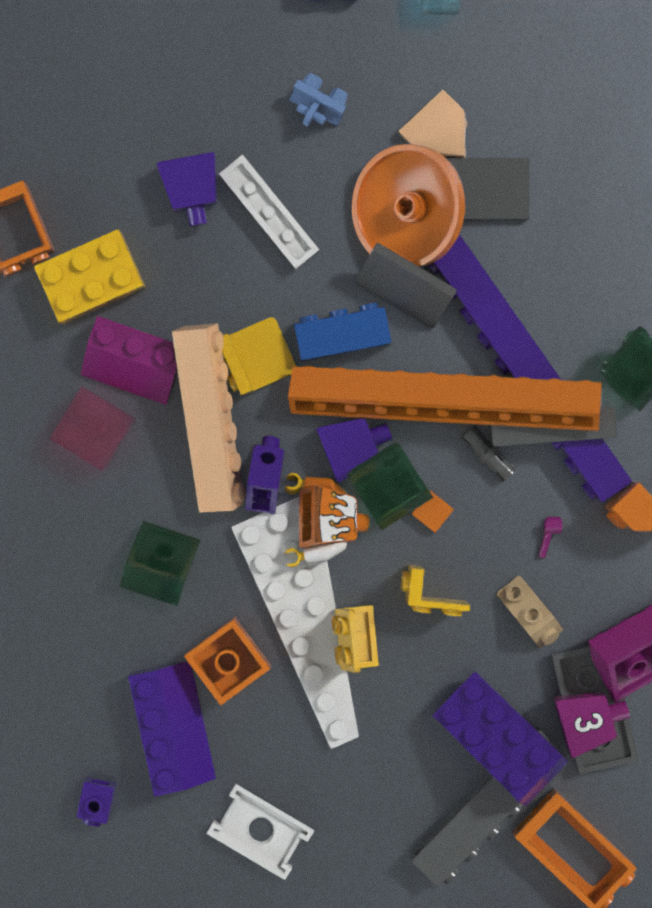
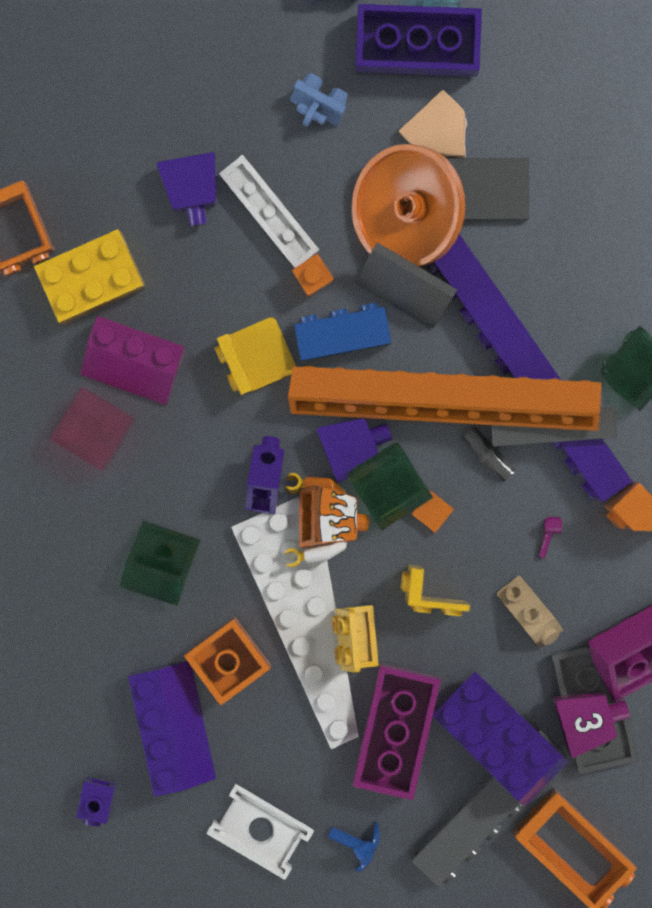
(208, 417): light nougat brick -> none
(313, 275): none -> orange brick
(362, 849): none -> blue plant
(396, 731): none -> magenta brick
(418, 40): none -> dark purple brick

